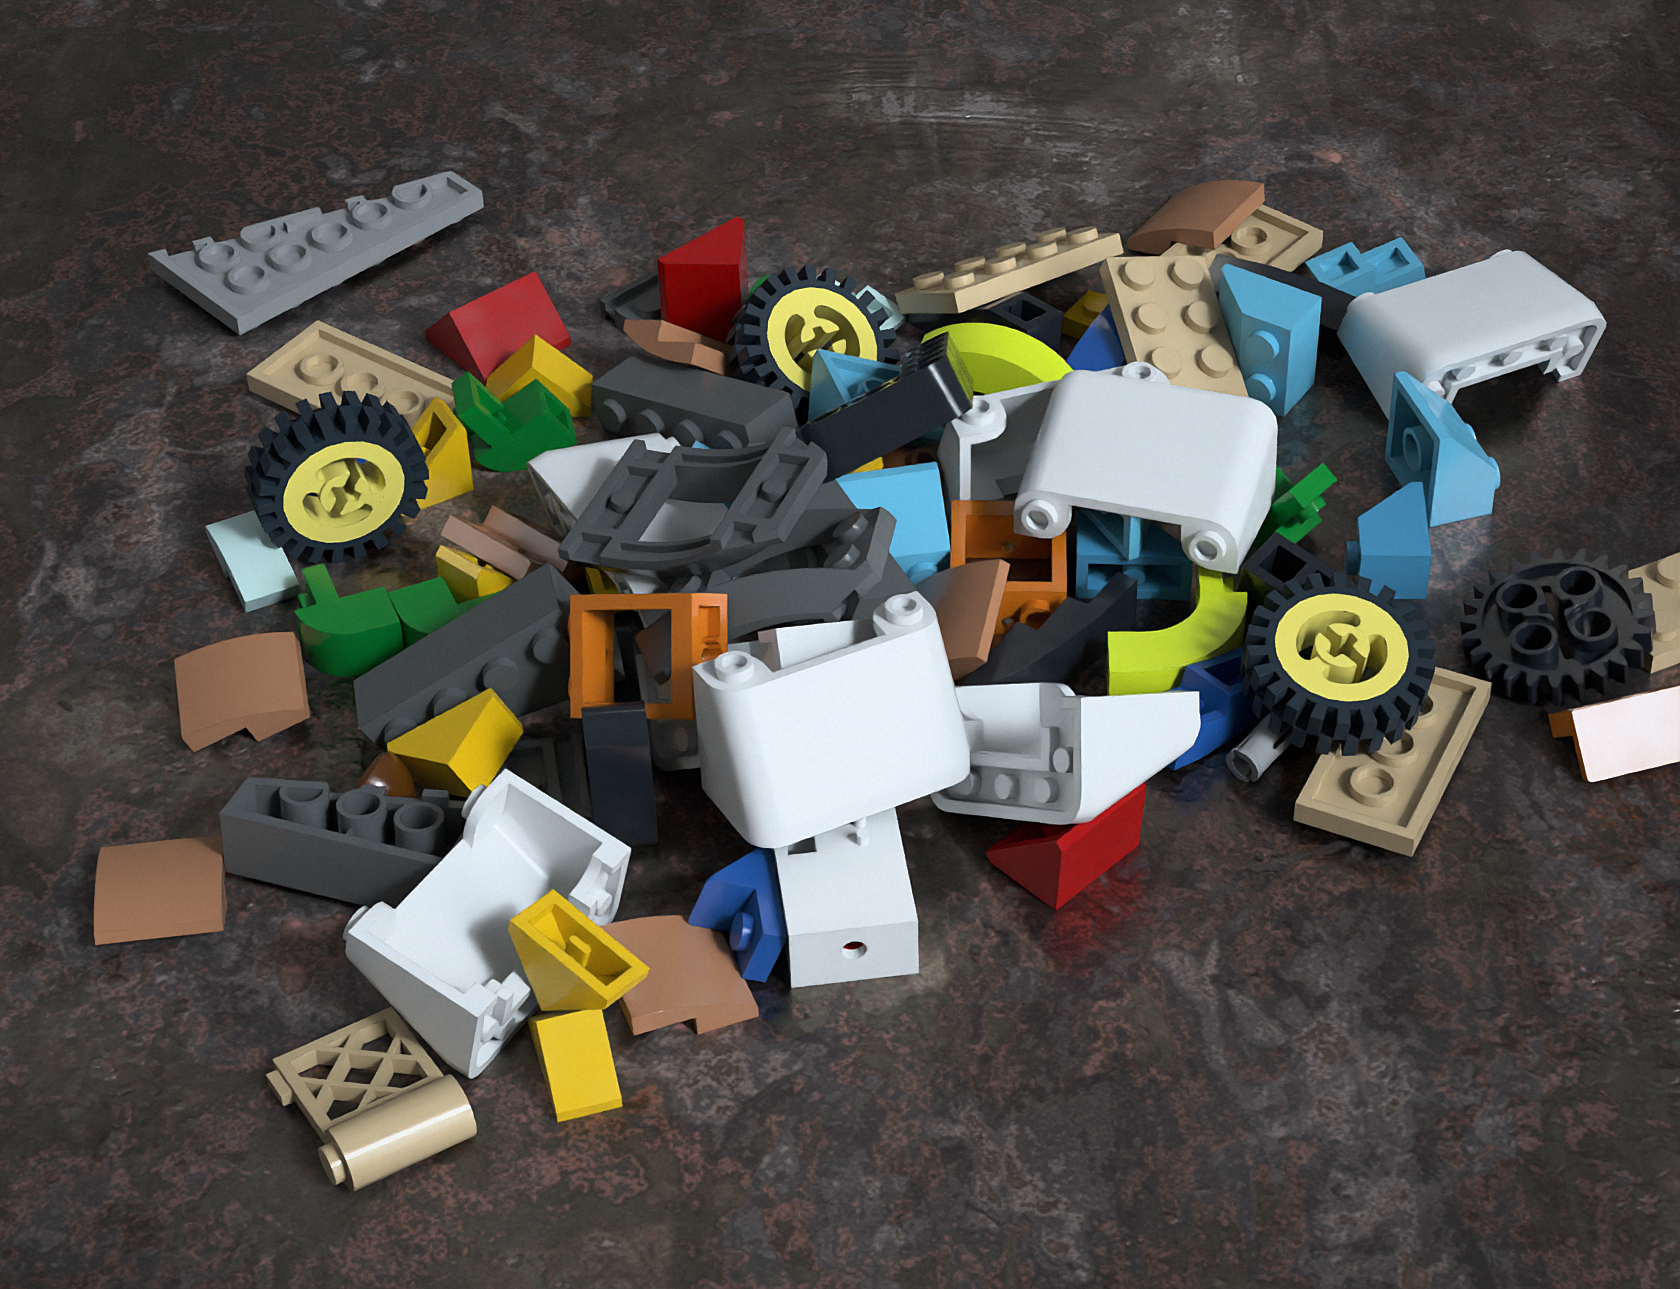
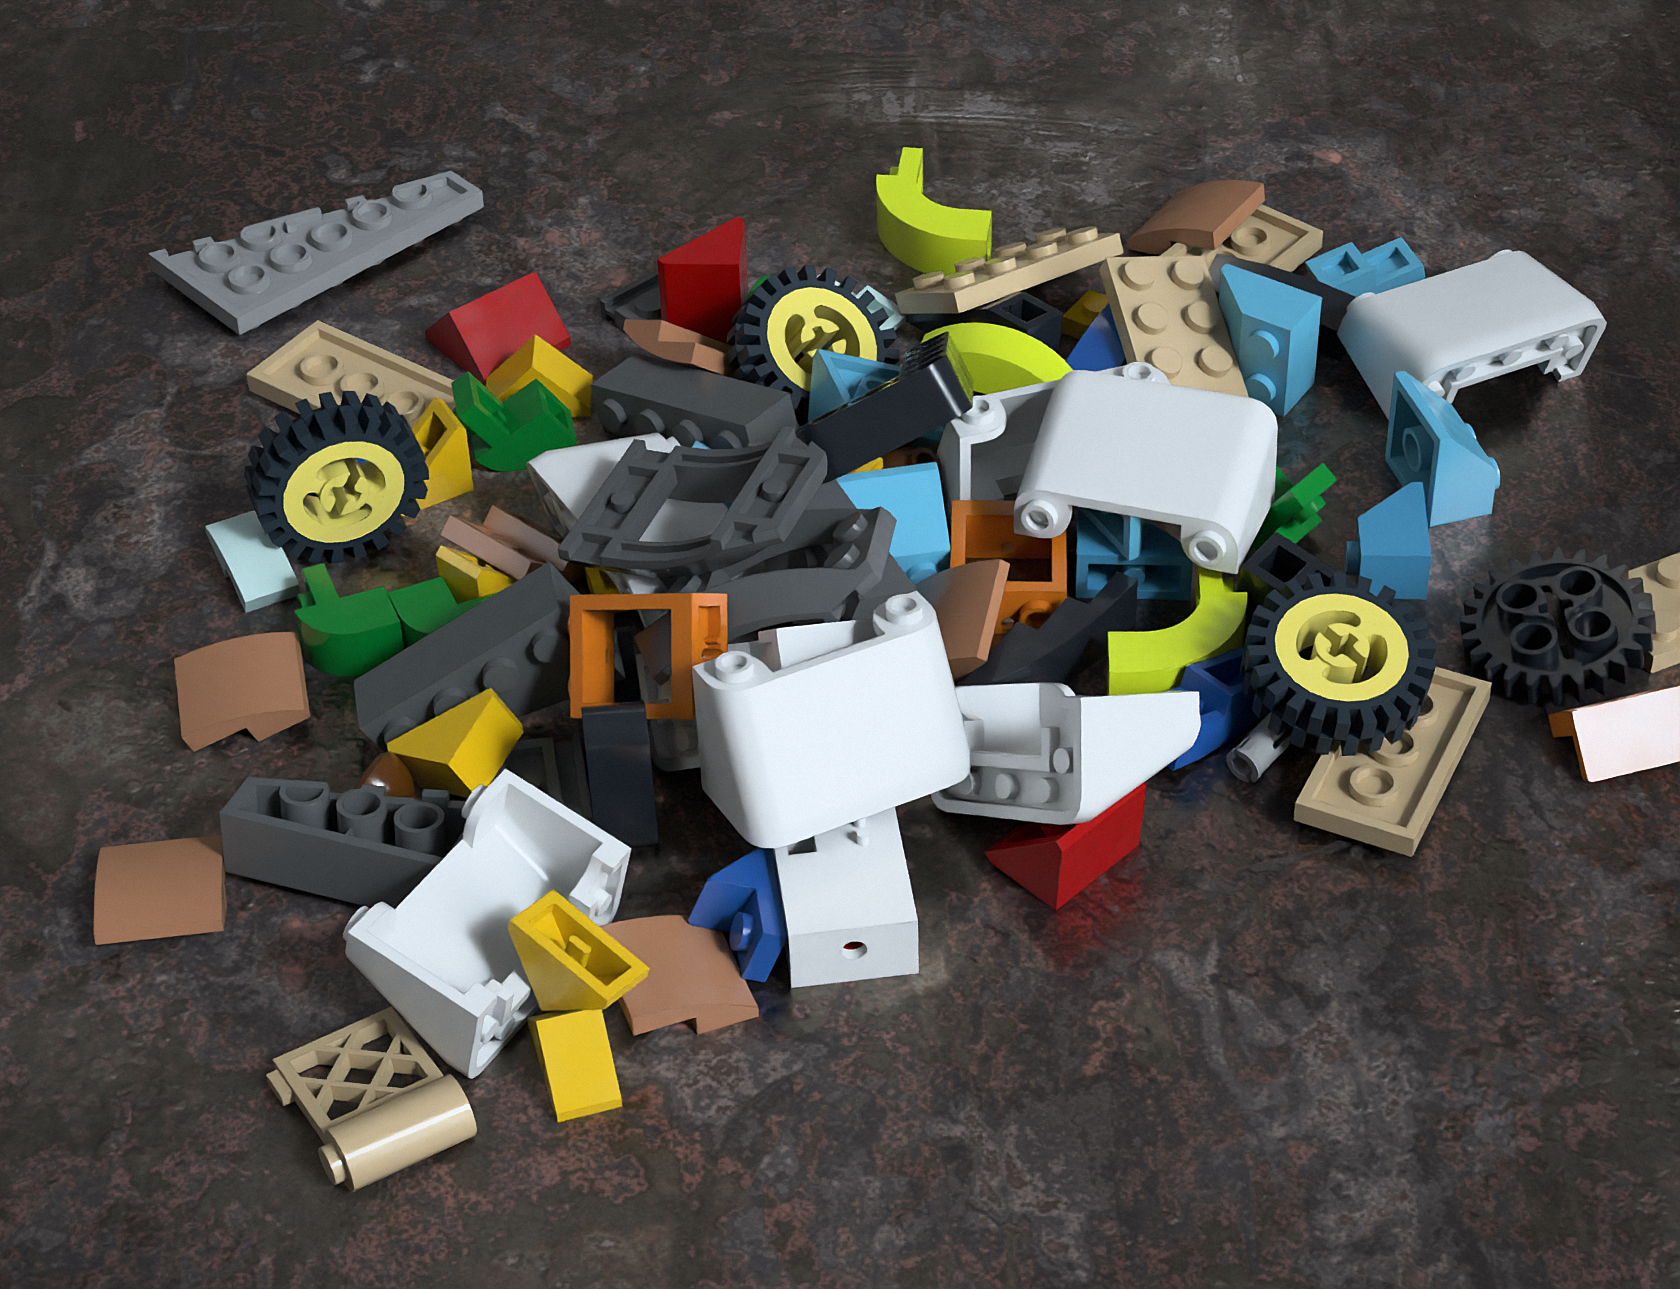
(922, 231): none -> neon yellow arch

